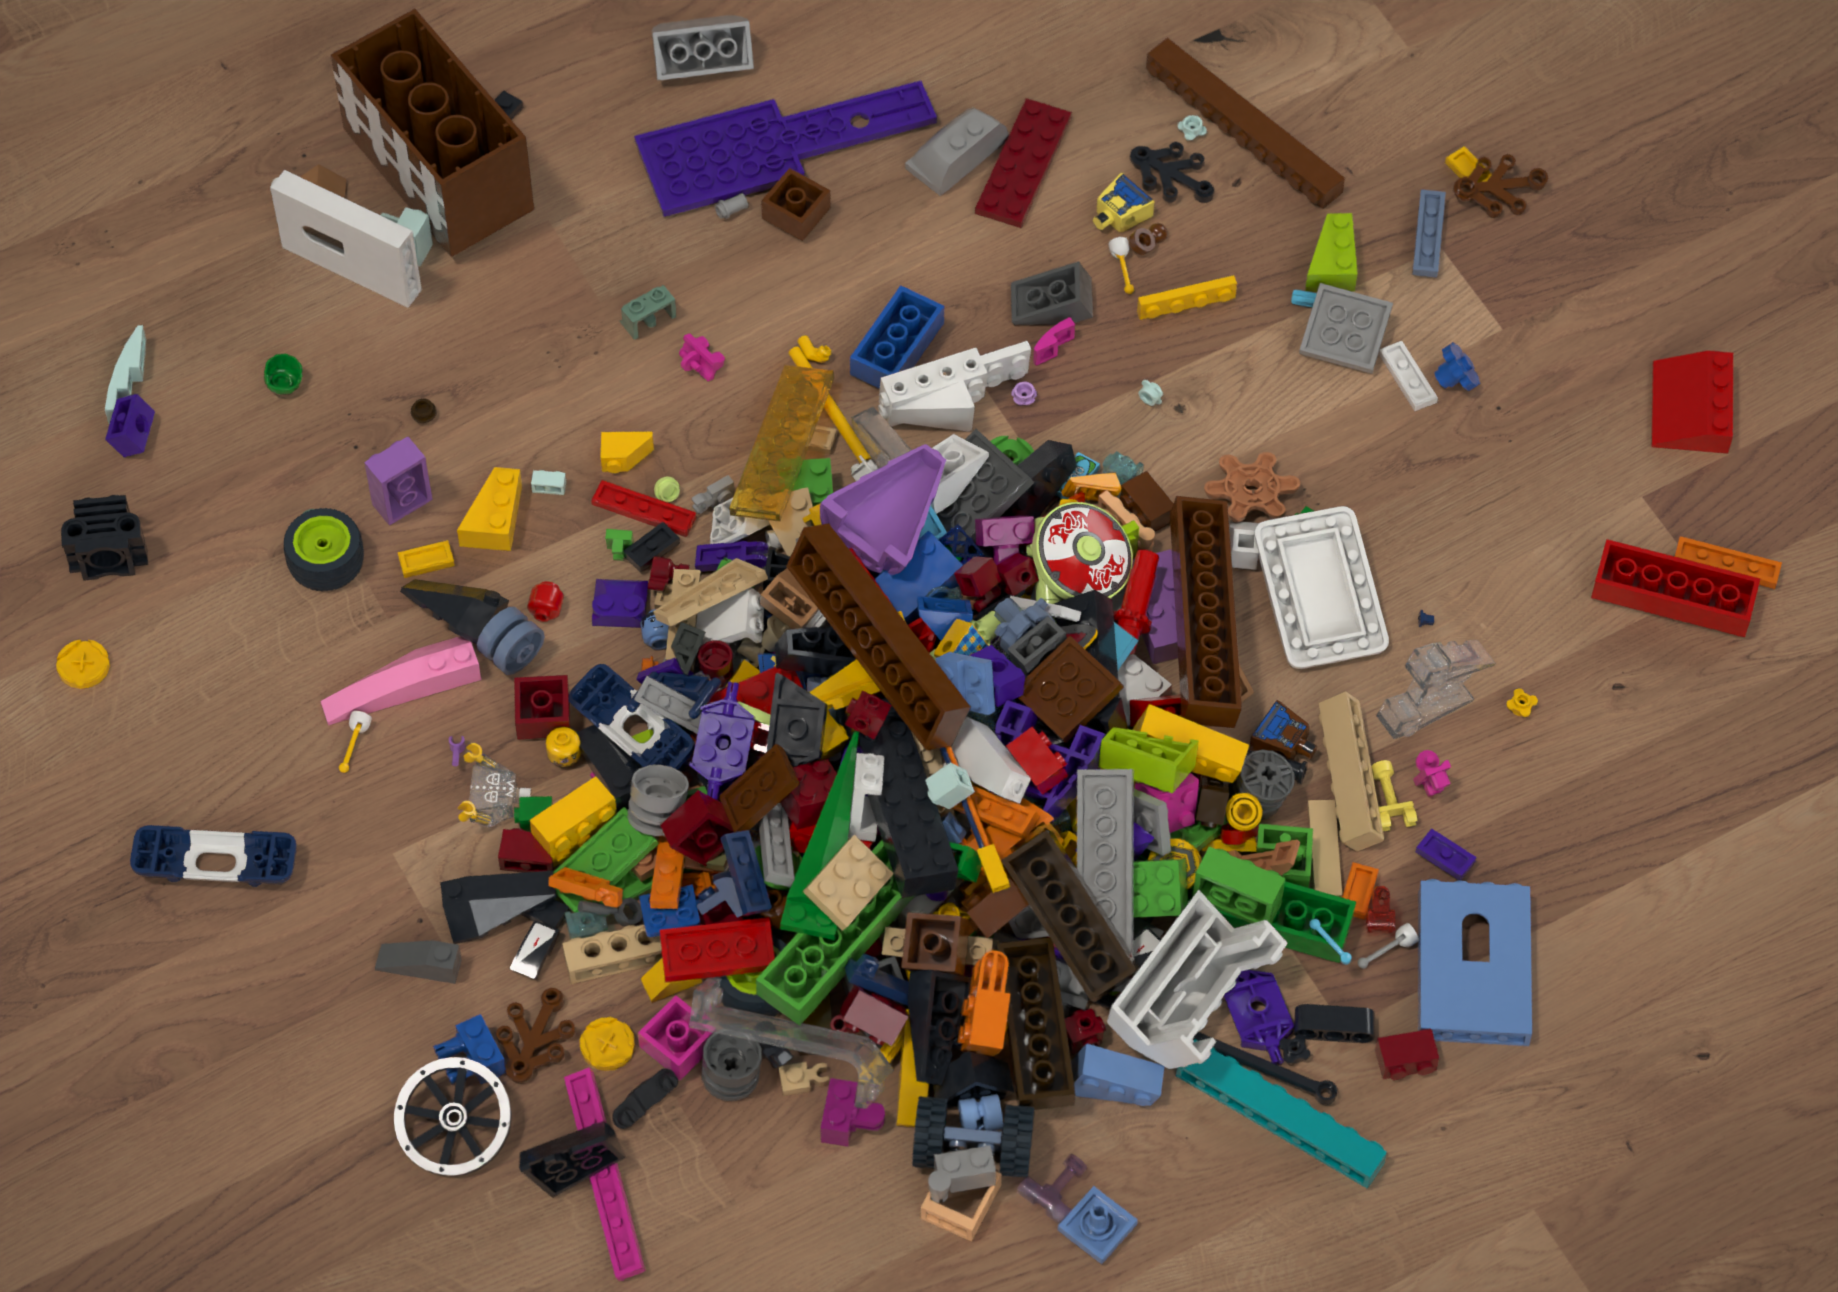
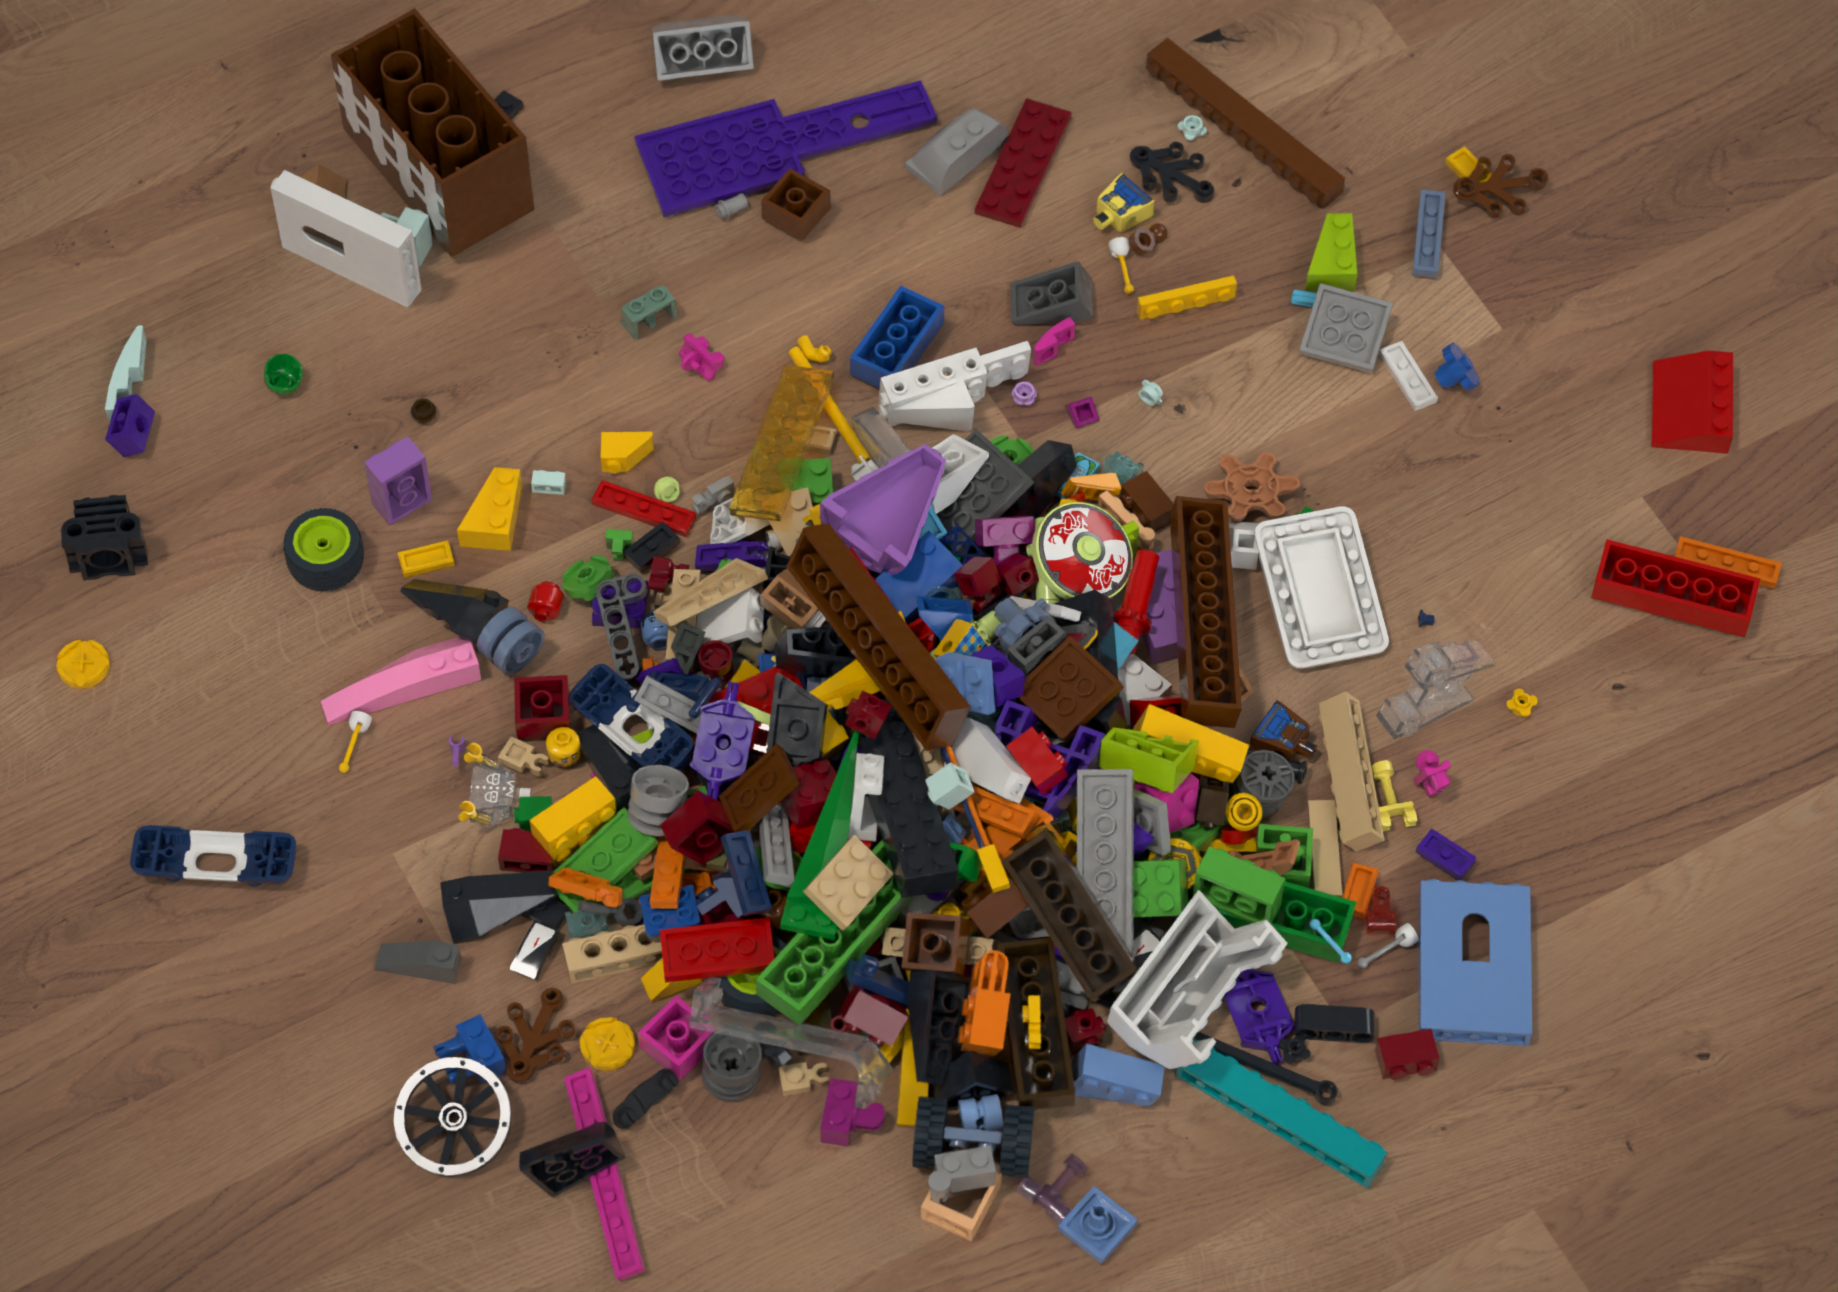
(519, 755): none -> tan plate
(583, 578): none -> bright green plate
(623, 629): none -> dark grey beam
(1032, 1015): none -> yellow plate
(1082, 412): none -> magenta slope

